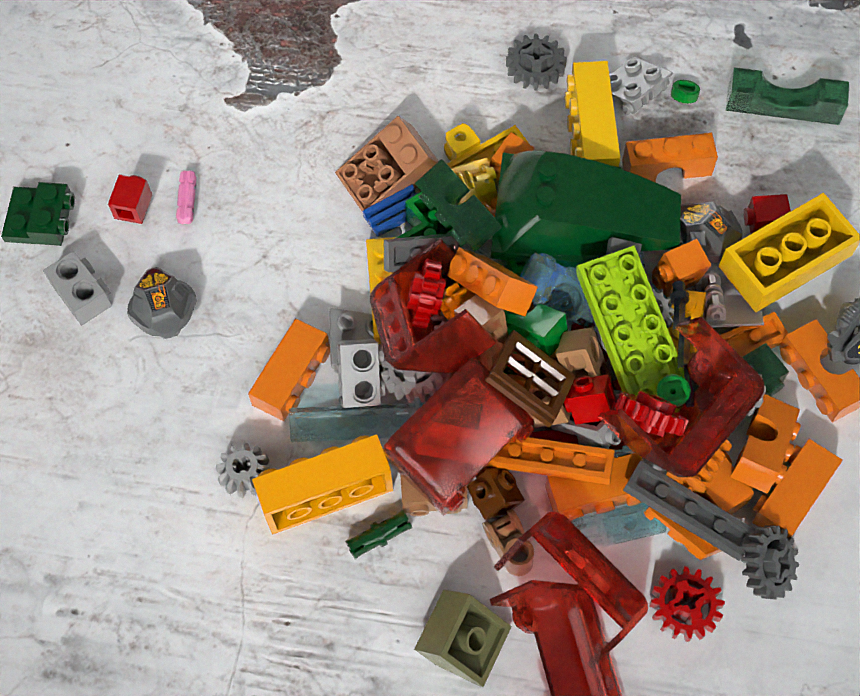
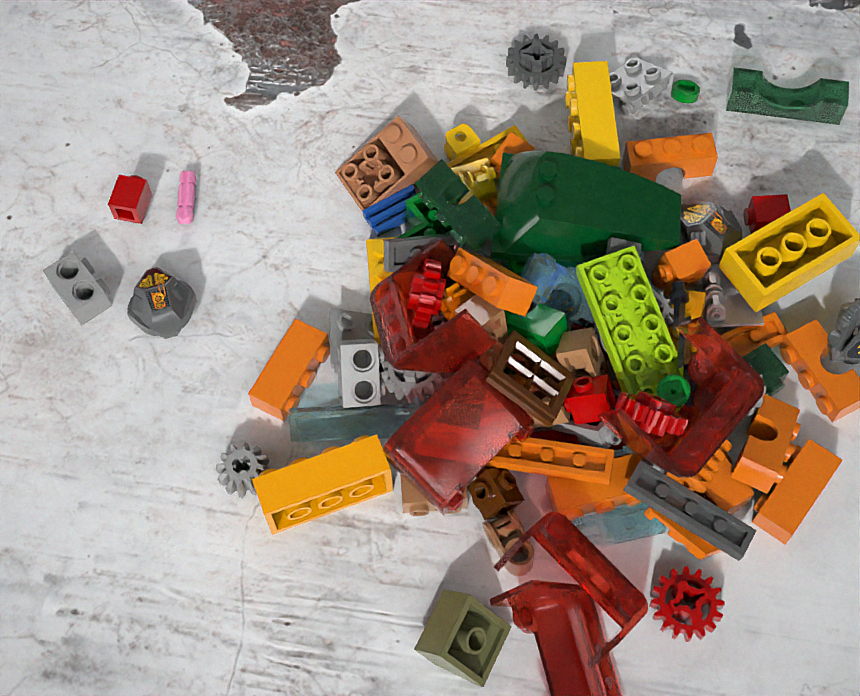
(38, 214): dark green plate -> none
(378, 534): dark green pin -> none
(770, 562): dark grey gear -> none

